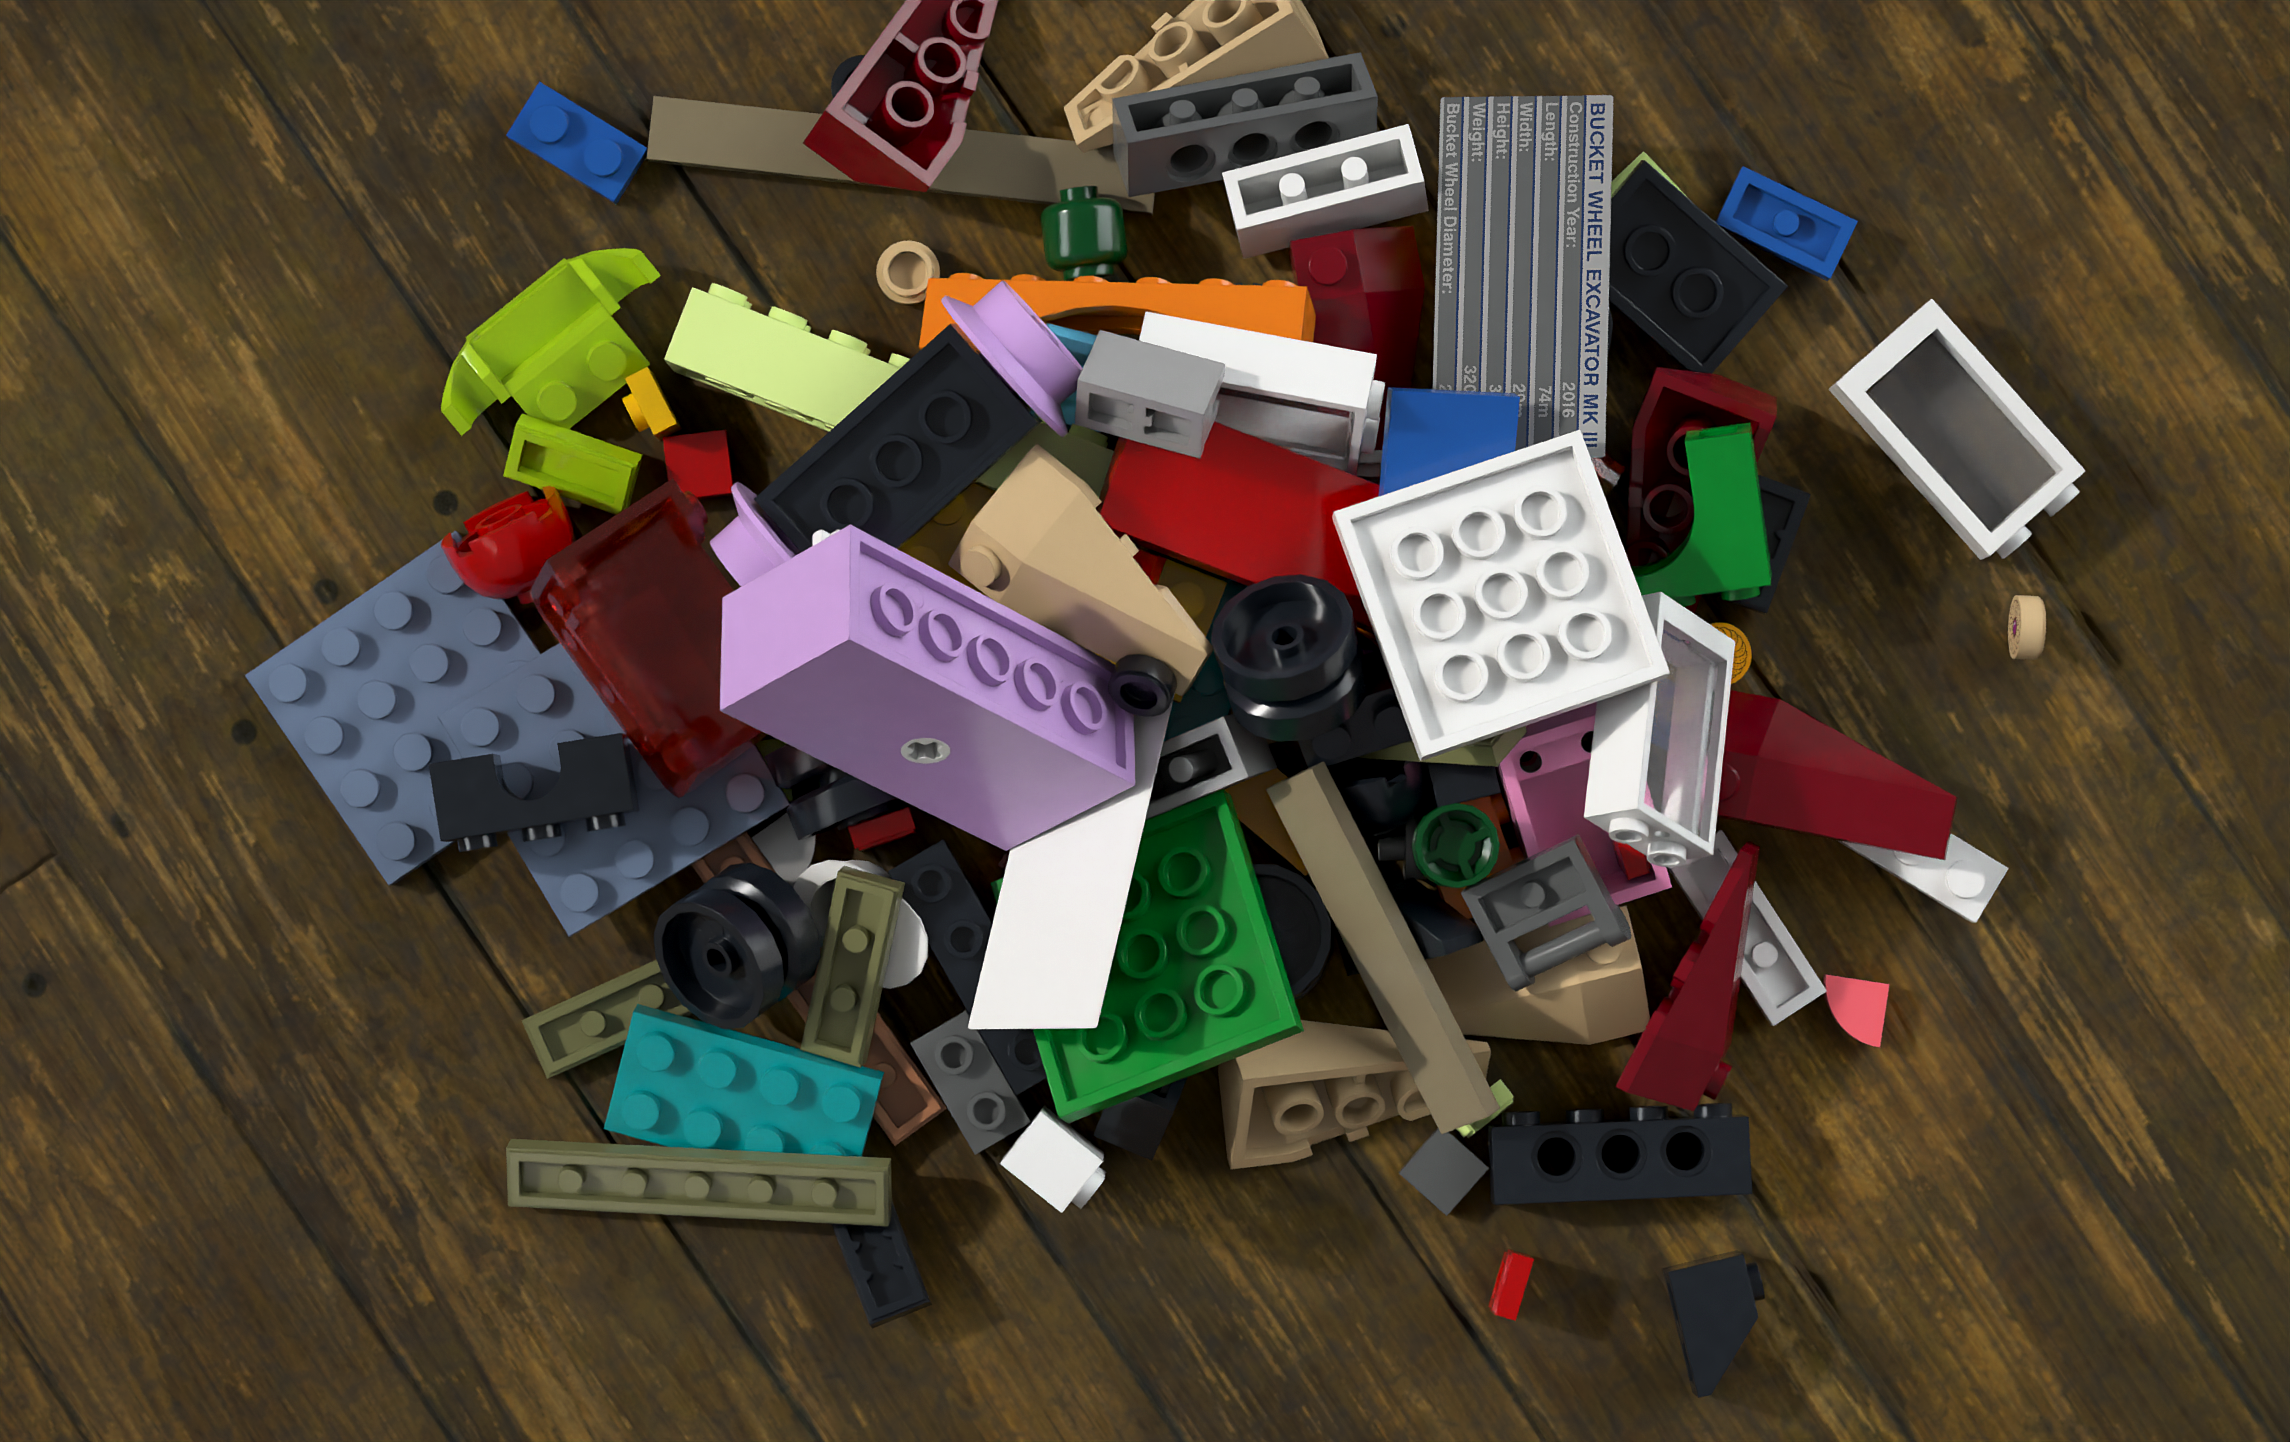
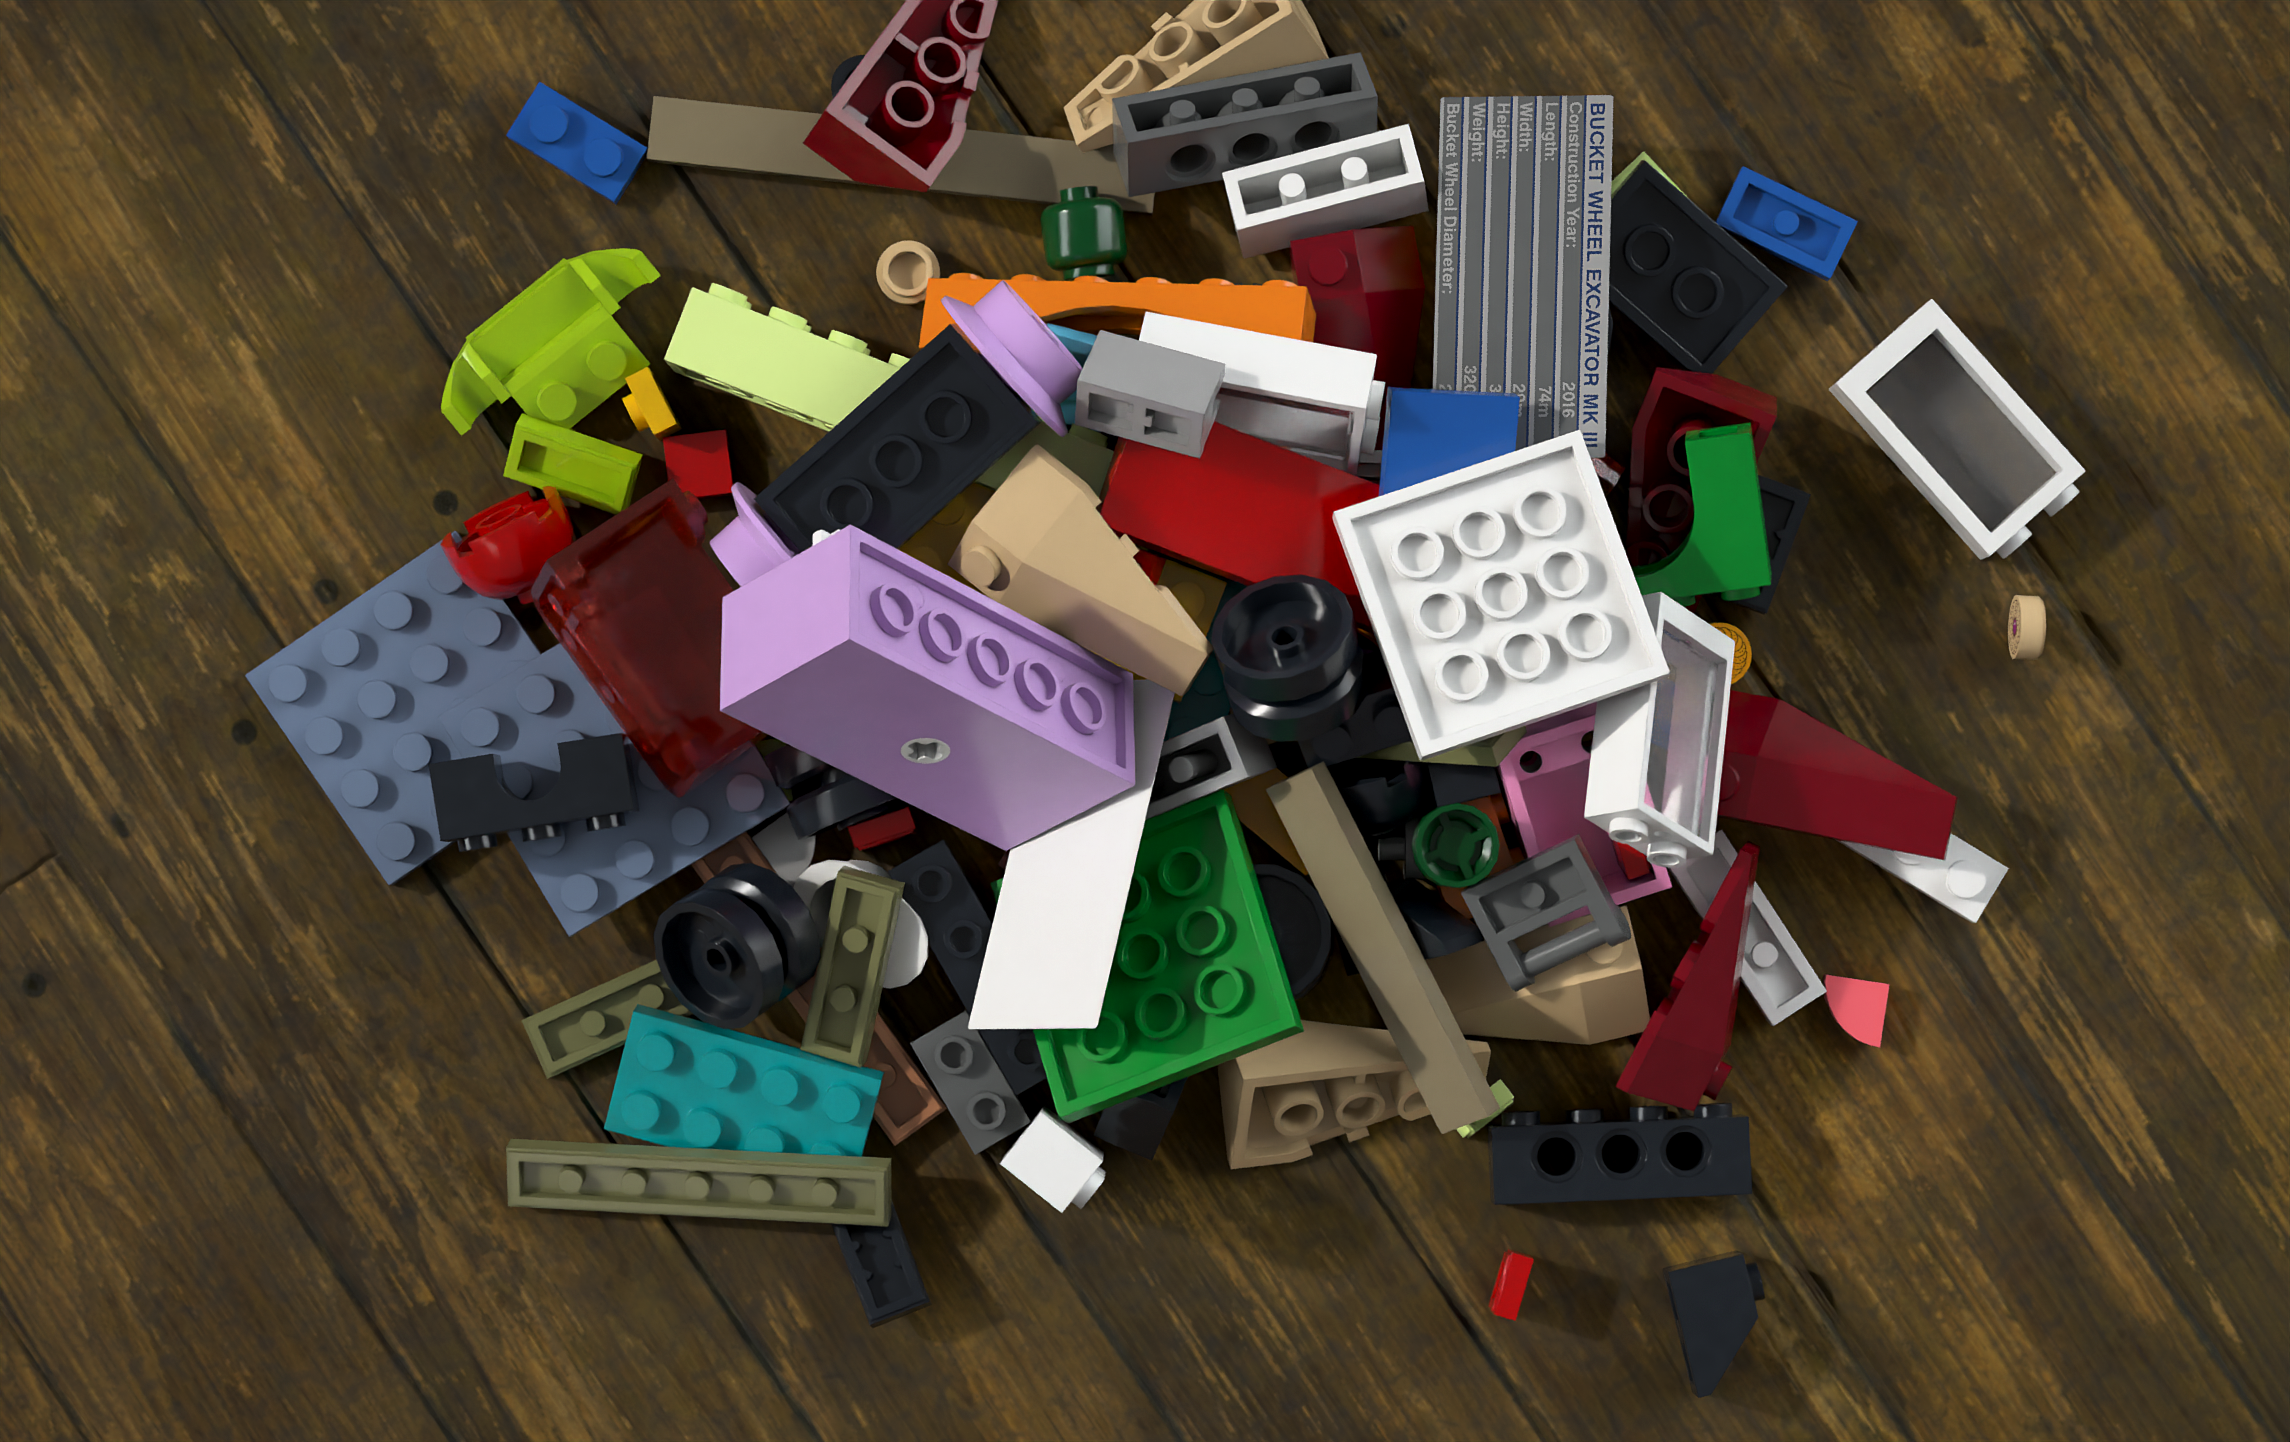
(1142, 685): black tile -> none
(1443, 1170): dark grey tile -> none

